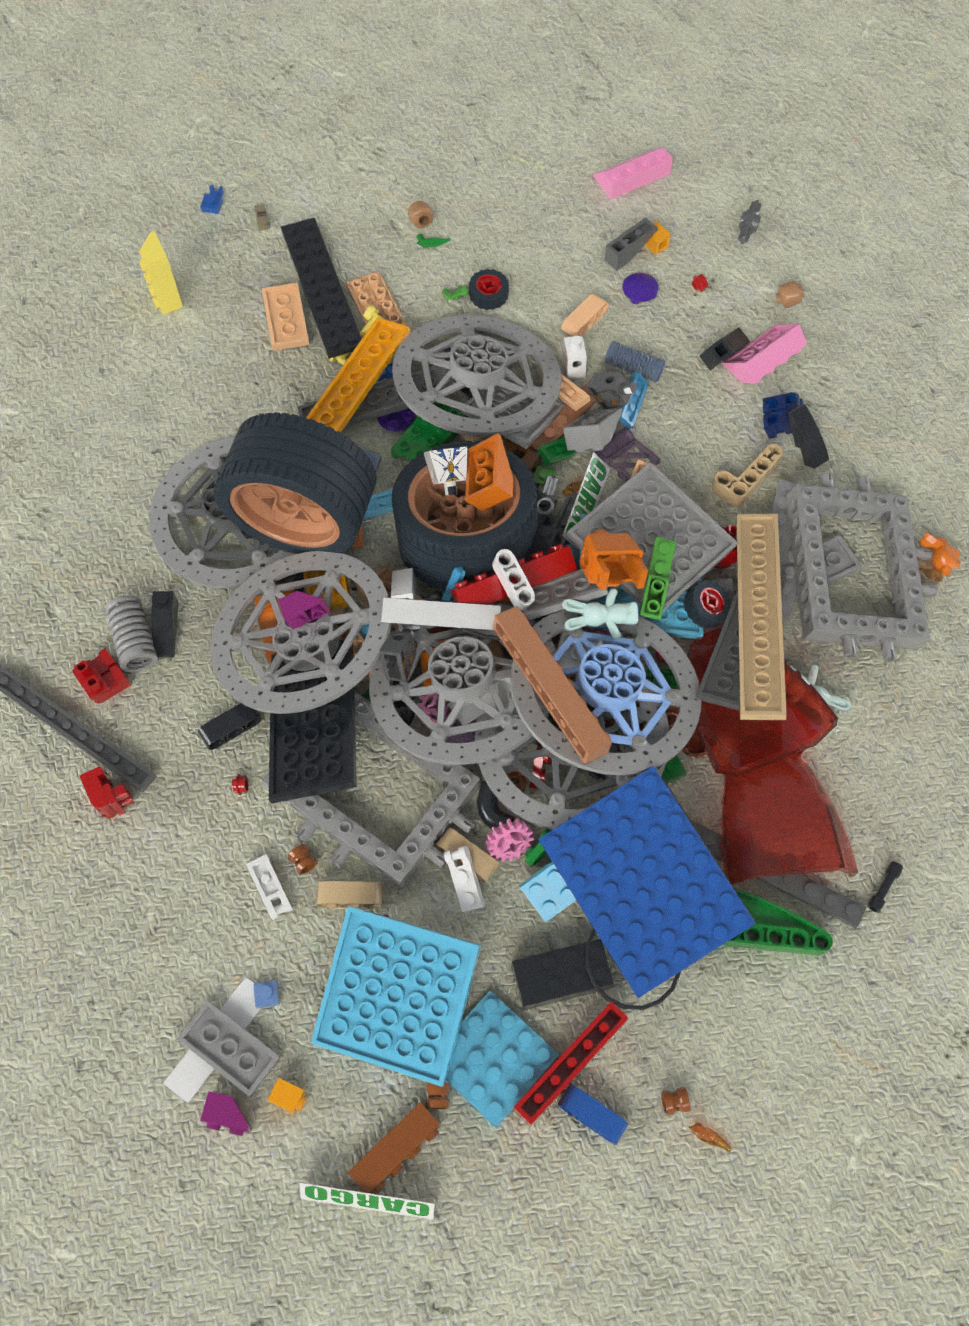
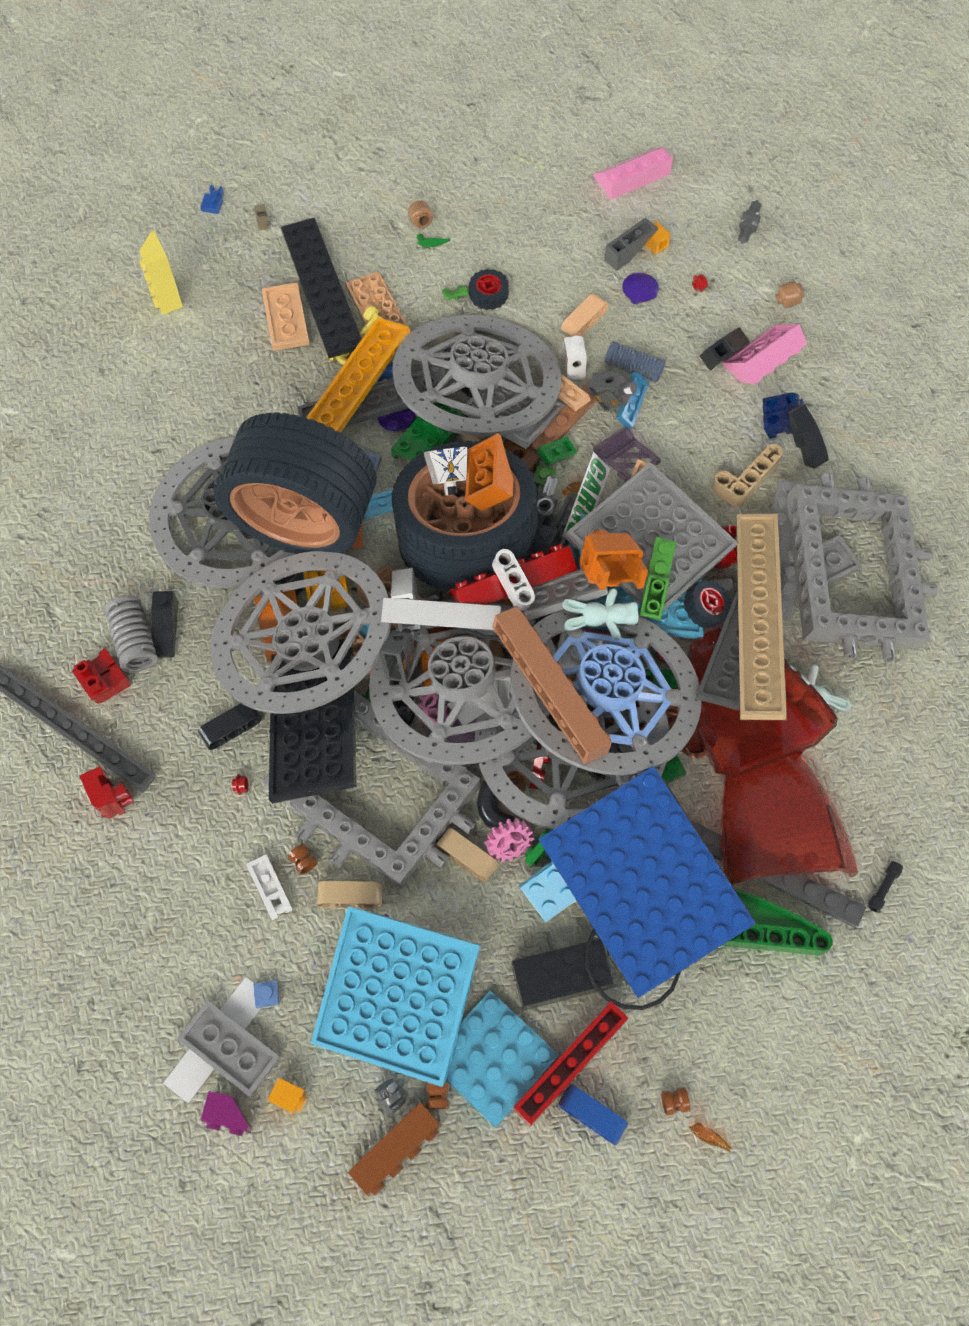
(302, 608): magenta slope -> none
(367, 1201): sticker -> none
(390, 1096): none -> dark grey piece
(456, 576): dark azure axle -> none
(464, 879): white plate -> none
(592, 429): light grey slope -> none
(932, 574): clear orange bar -> none
(944, 555): orange animal -> none

